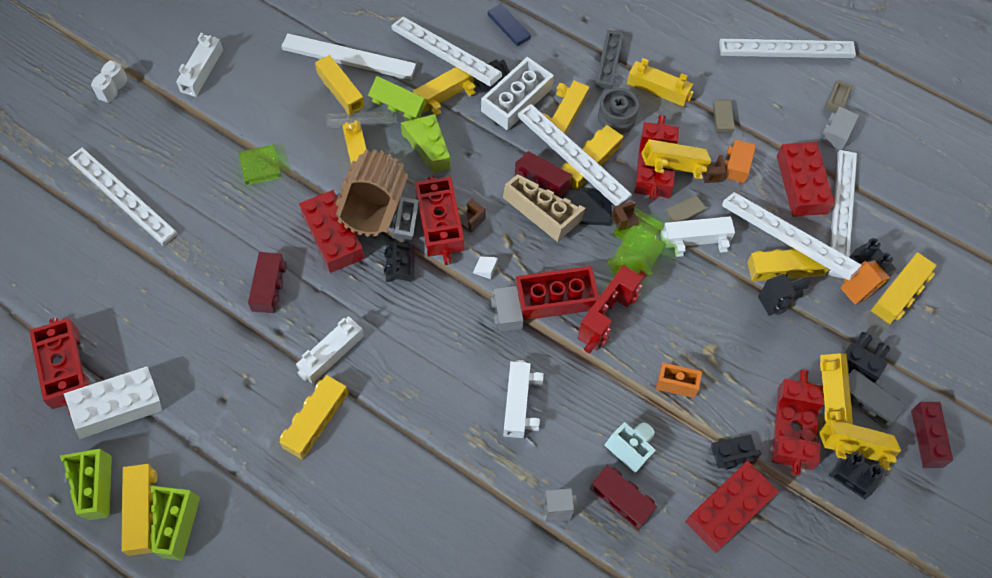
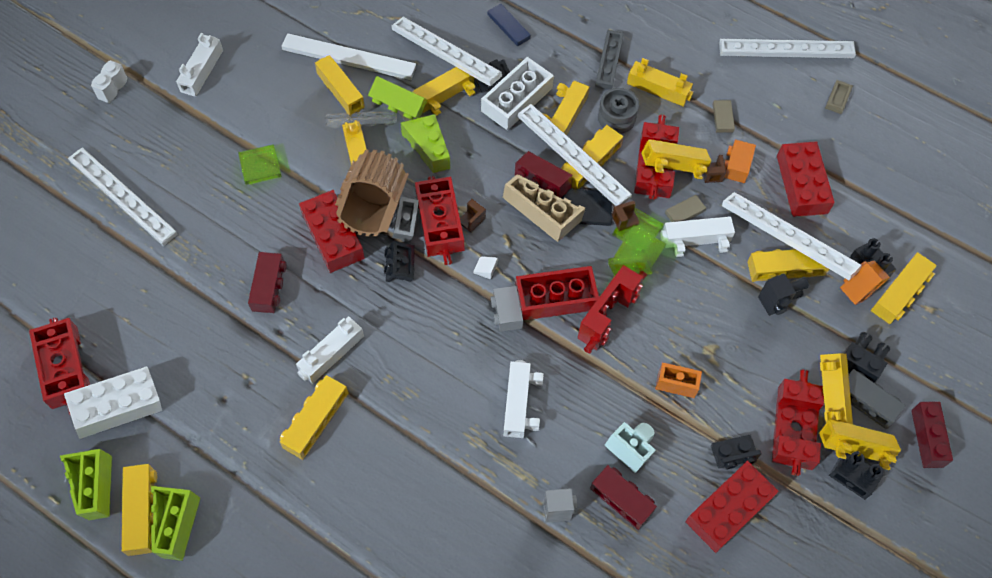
(840, 128): light grey brick -> none
(843, 206): white tile -> none

